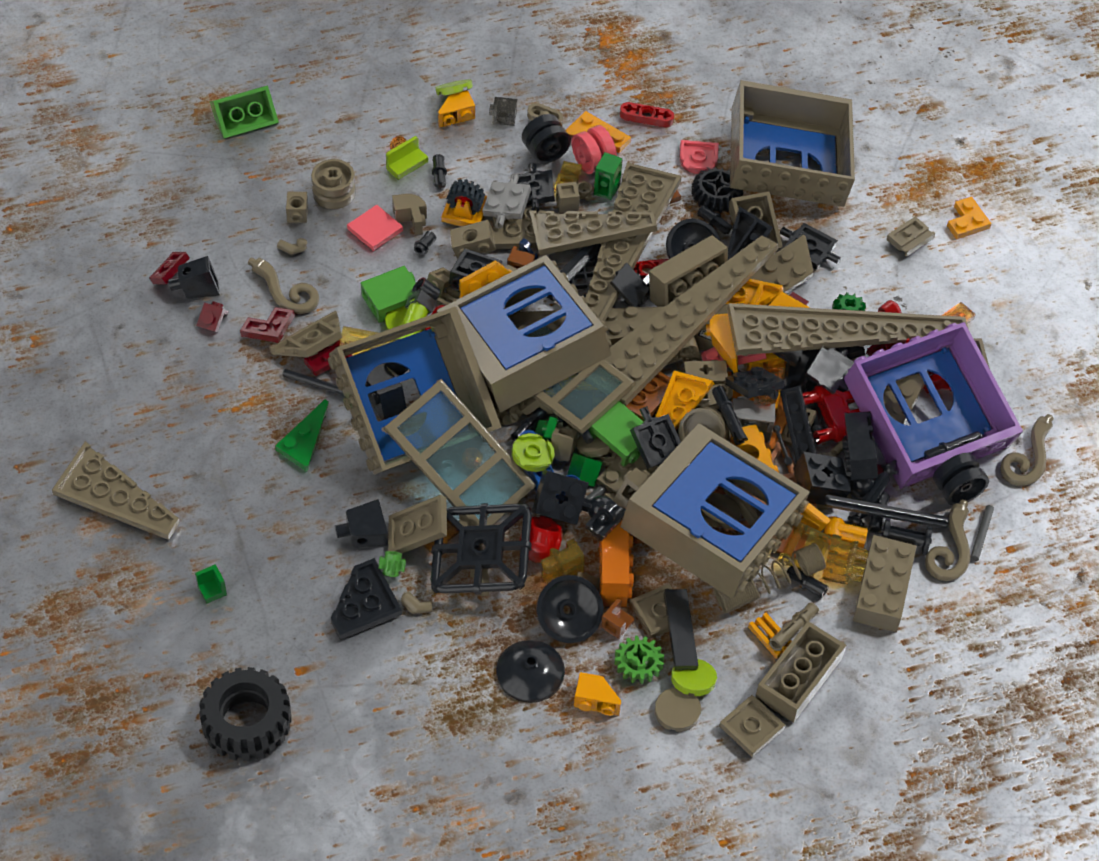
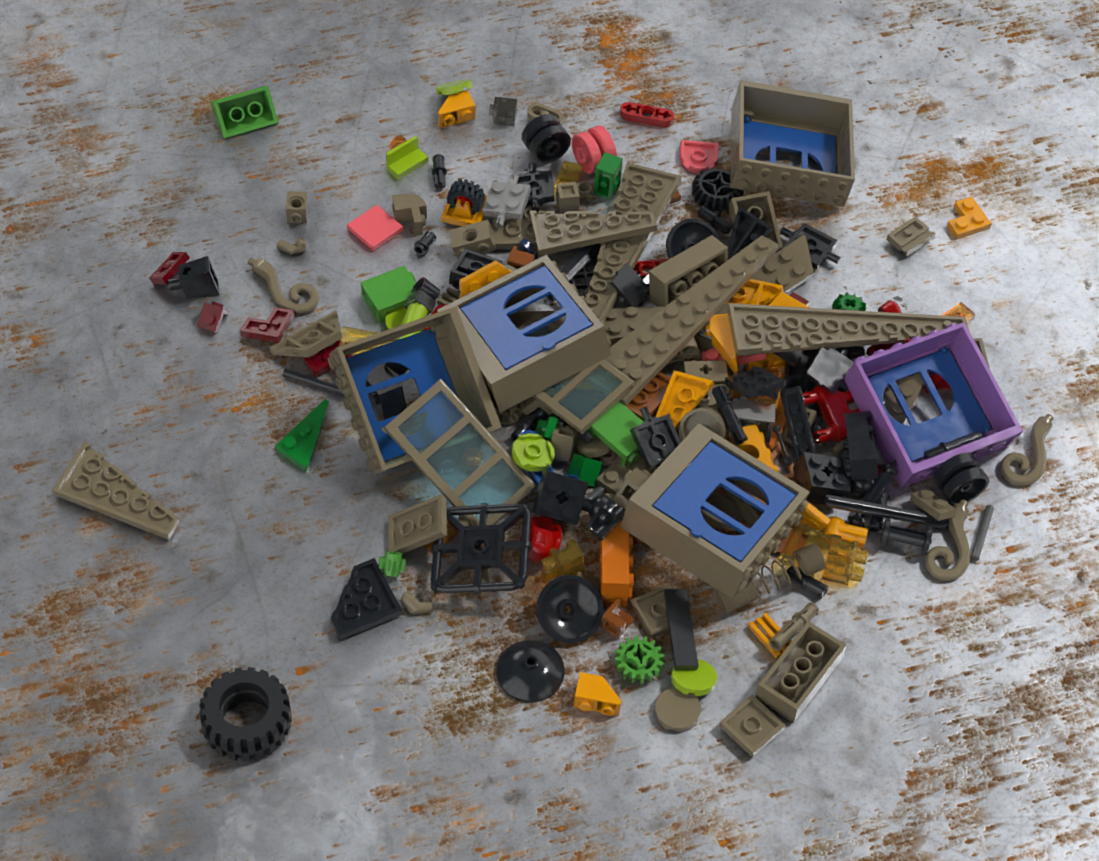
(210, 584): green panel -> none
(333, 183): dark tan wheel -> none
(364, 526): black torso -> none
(440, 279): dark tan bracket -> none
(588, 121): light orange wing -> none
(884, 583): dark tan brick -> none
(933, 504): none -> dark tan plate

